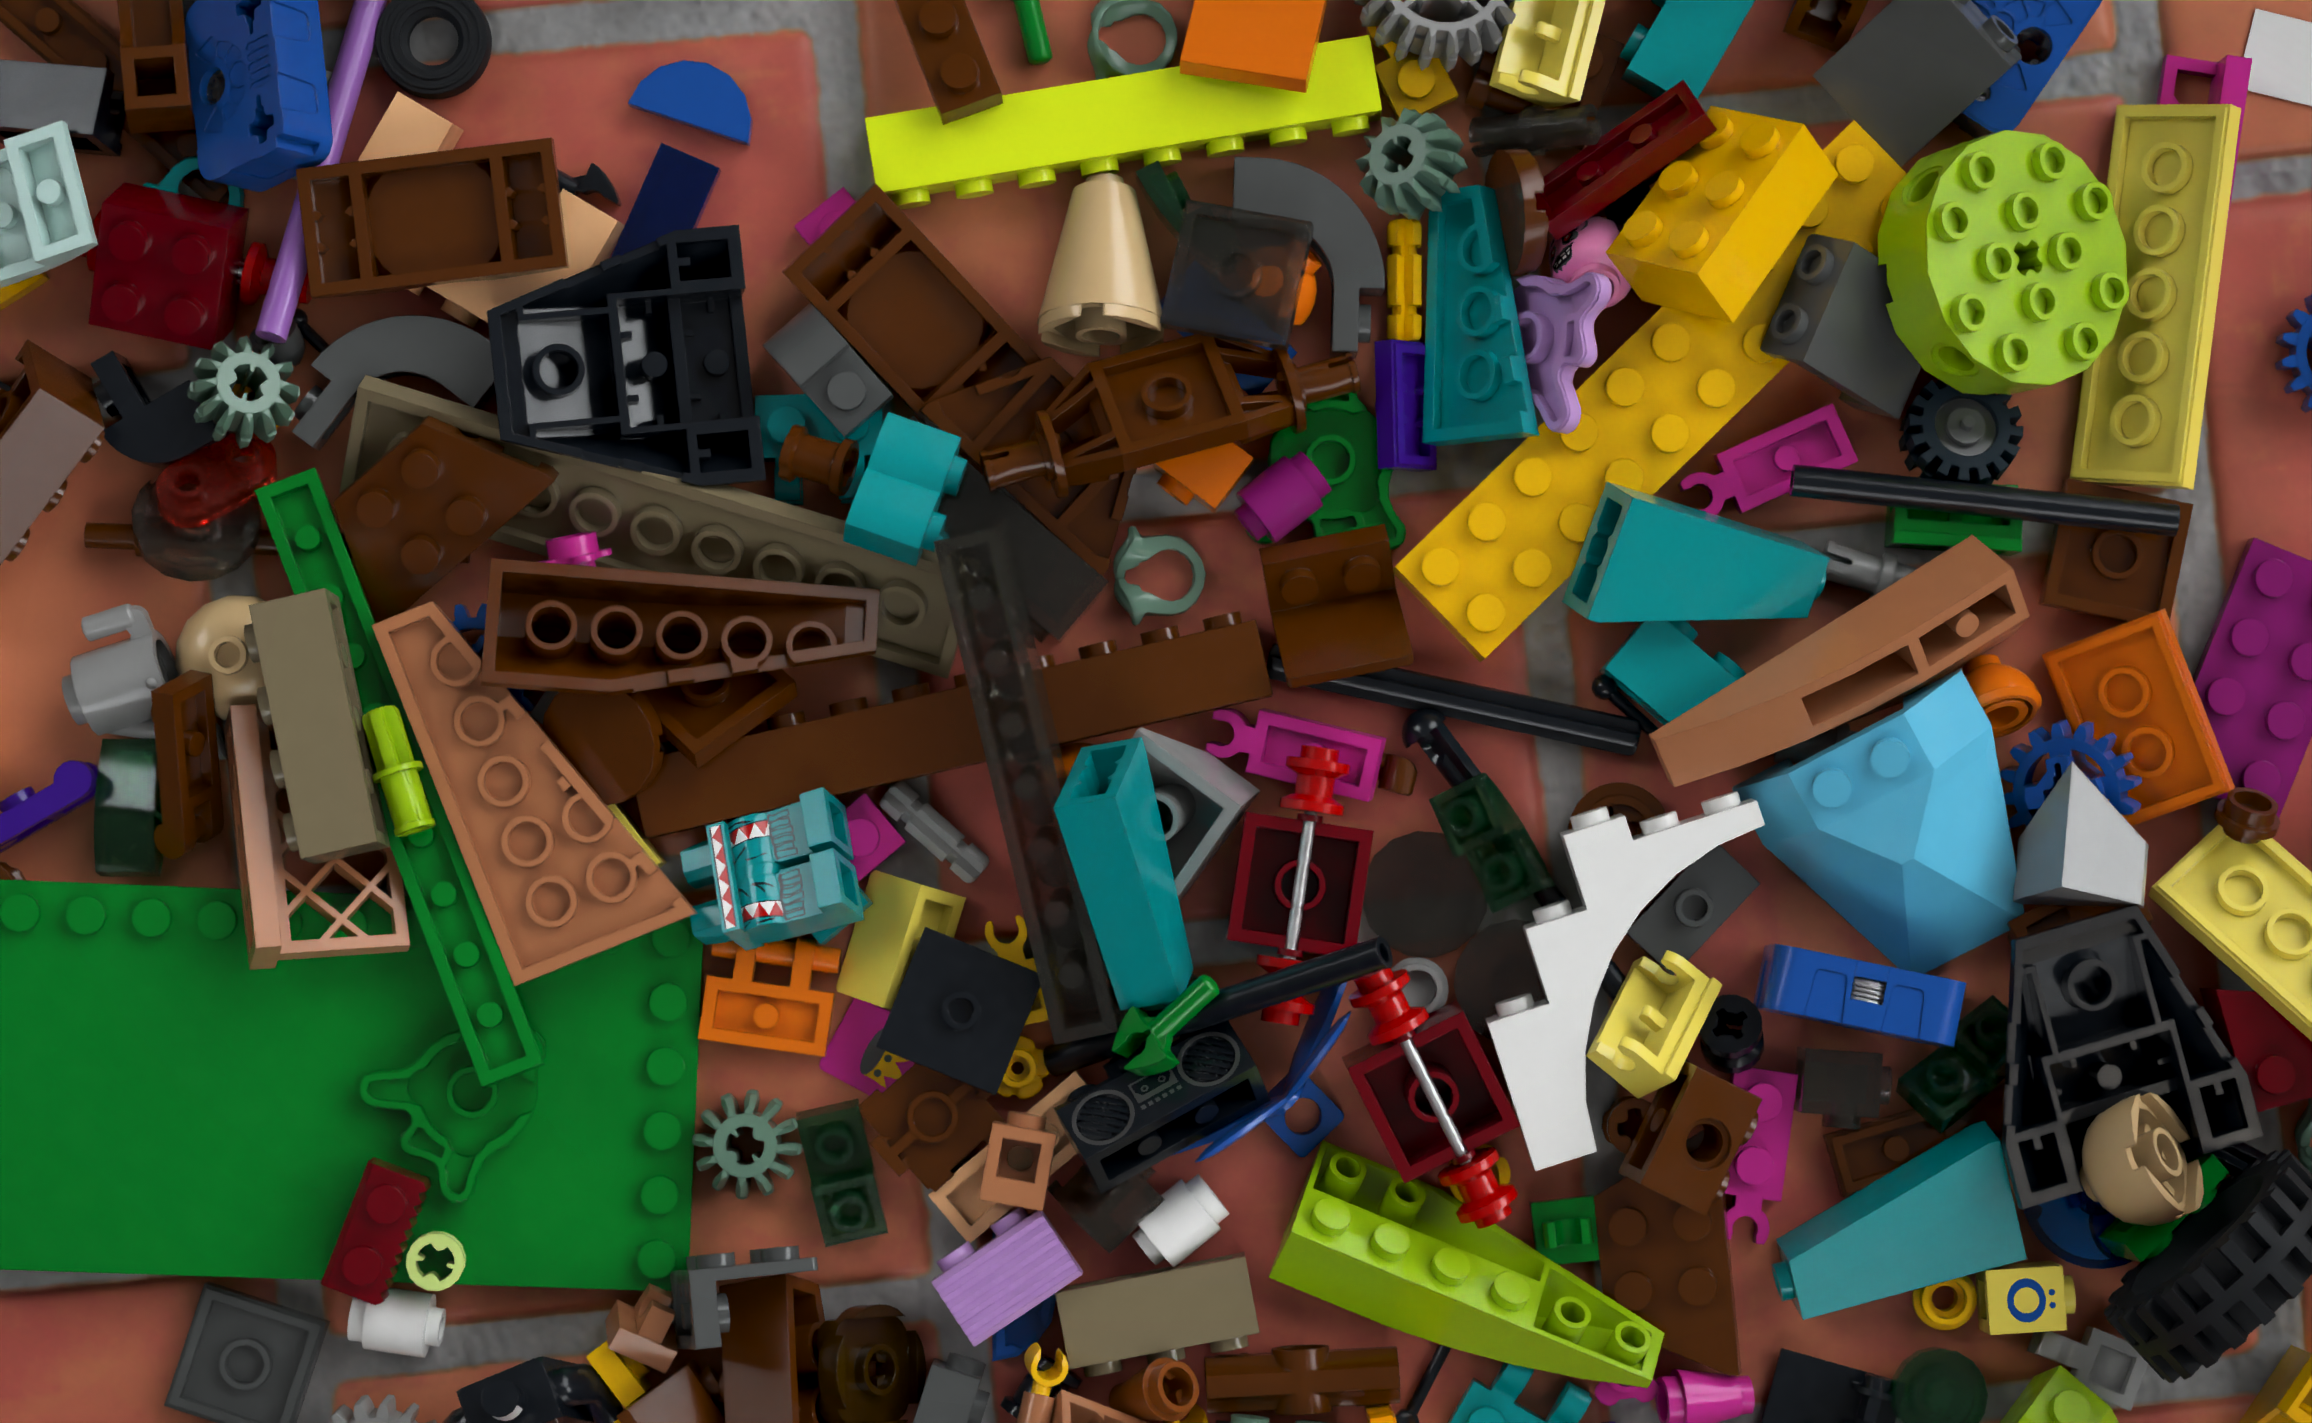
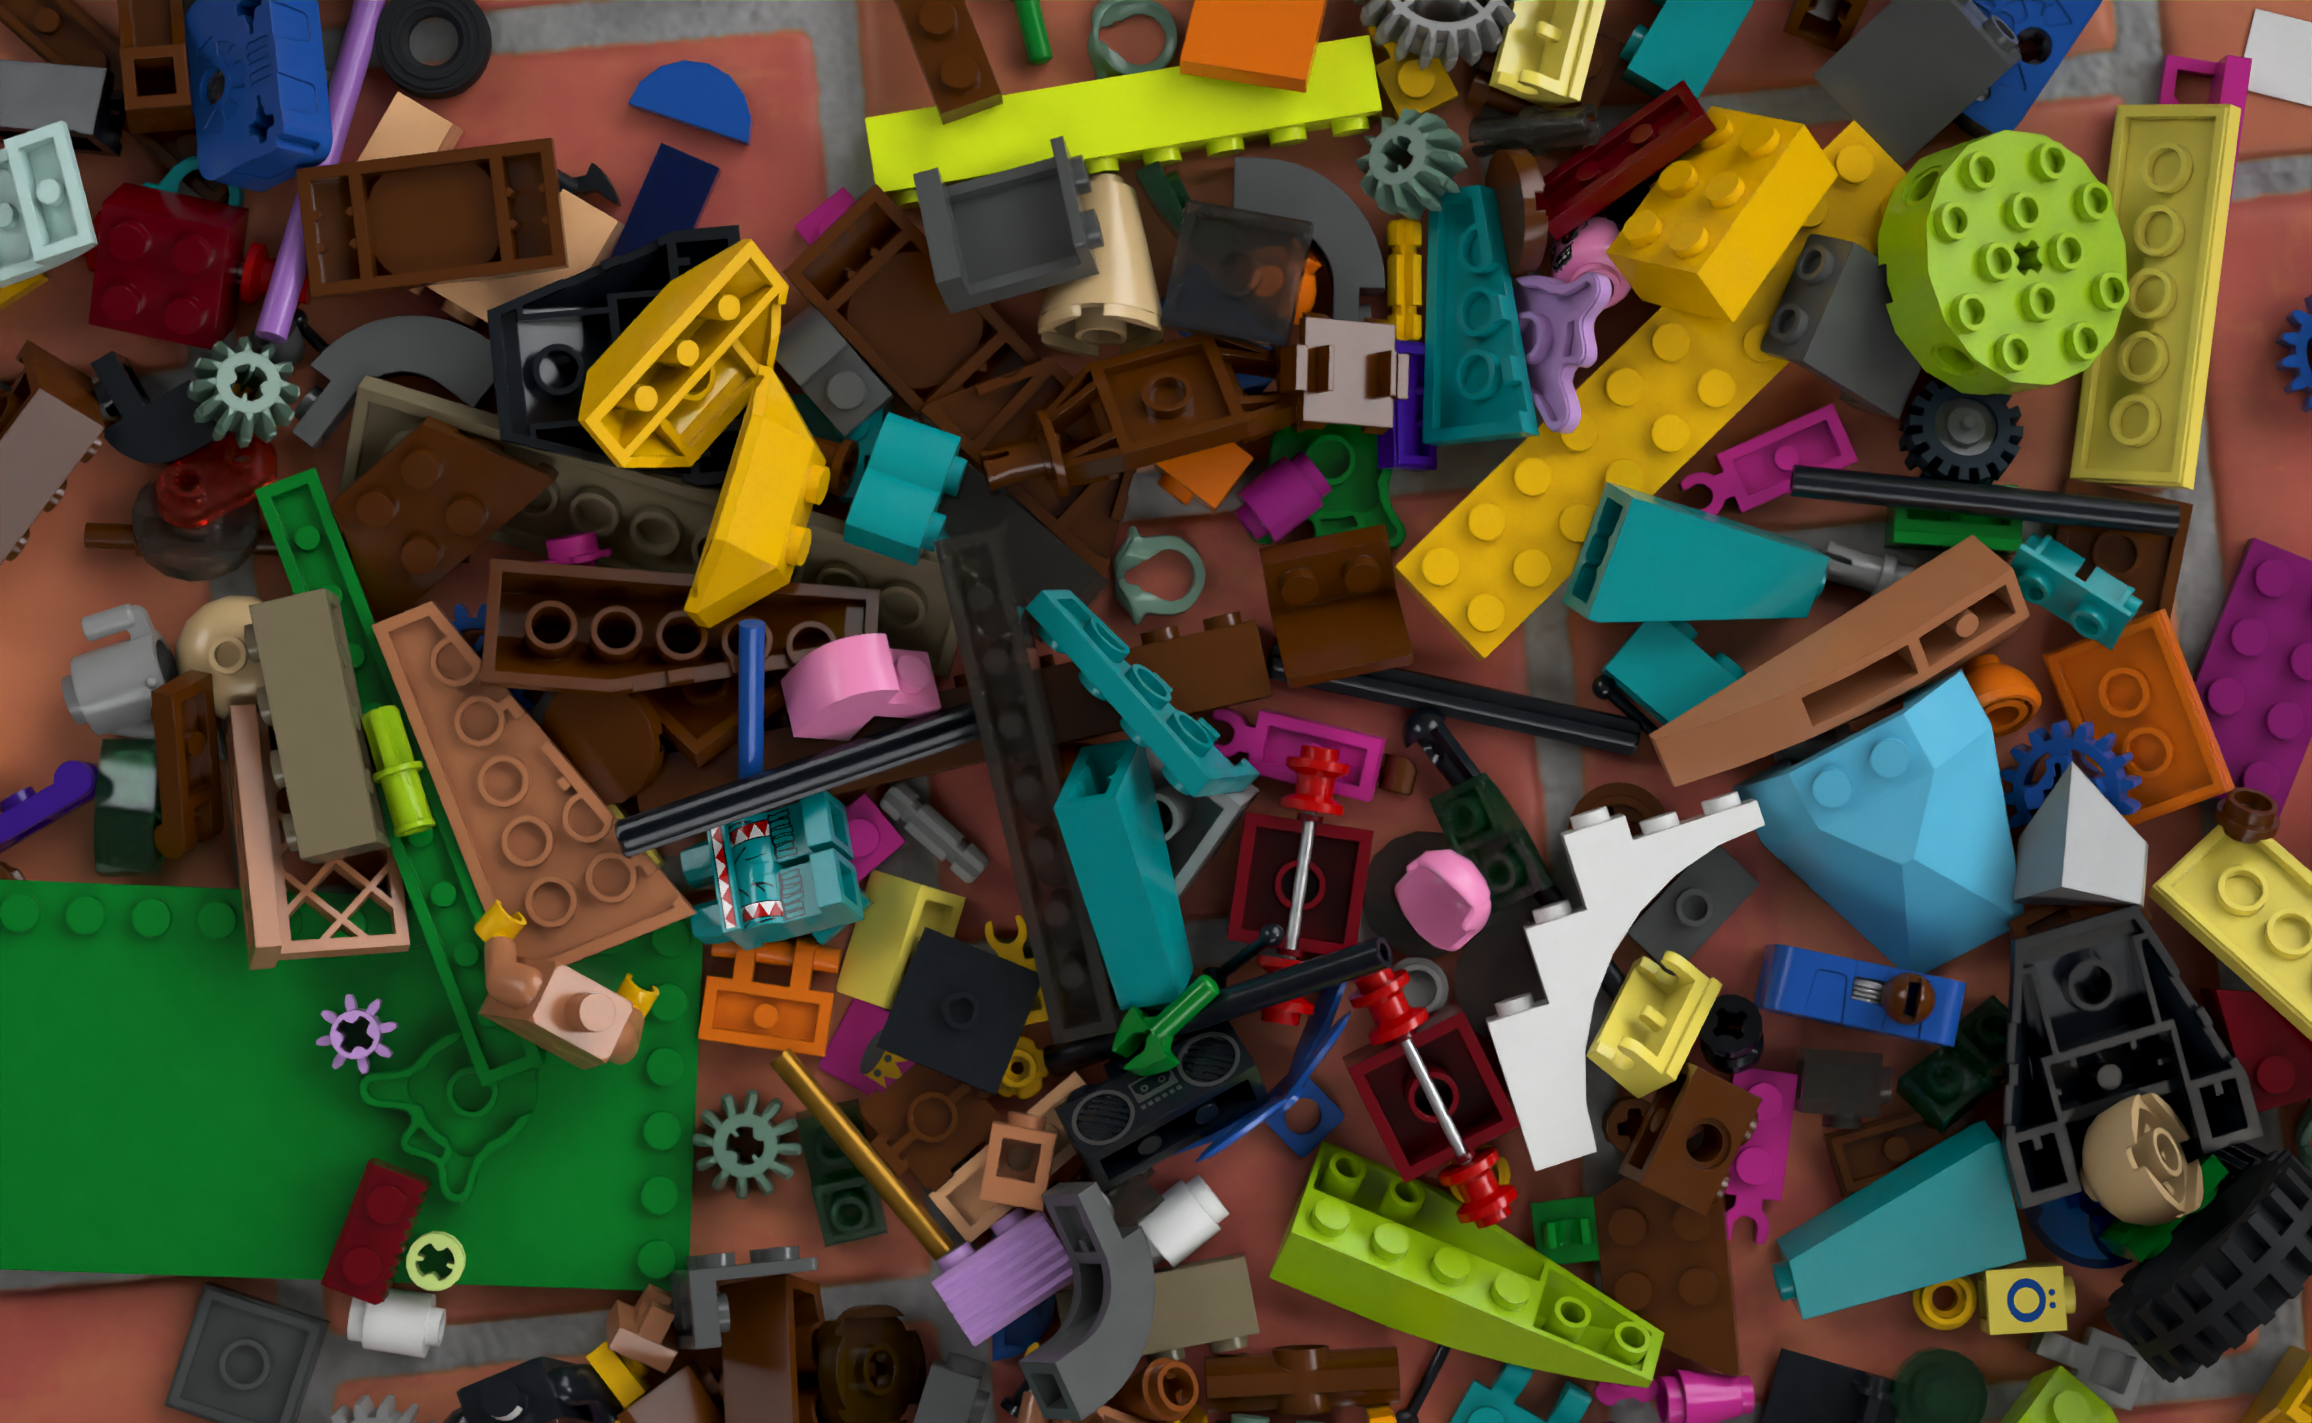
(339, 1036): none -> lavender gear
(555, 1003): none -> nougat torso
(686, 362): none -> yellow wedge
(751, 697): none -> blue bar
(761, 507): none -> yellow wedge
(797, 779): none -> black axle
(852, 681): none -> bright pink brick
(862, 1154): none -> pearl gold bar
(1009, 230): none -> dark grey panel
(1108, 1309): none -> dark grey arch
(1139, 697): none -> teal wing
(1270, 936): none -> black hinge
(1345, 373): none -> piece
(1444, 898): none -> bright pink hair
(1896, 995): none -> reddish brown hinge
(2093, 607): none -> teal hinge

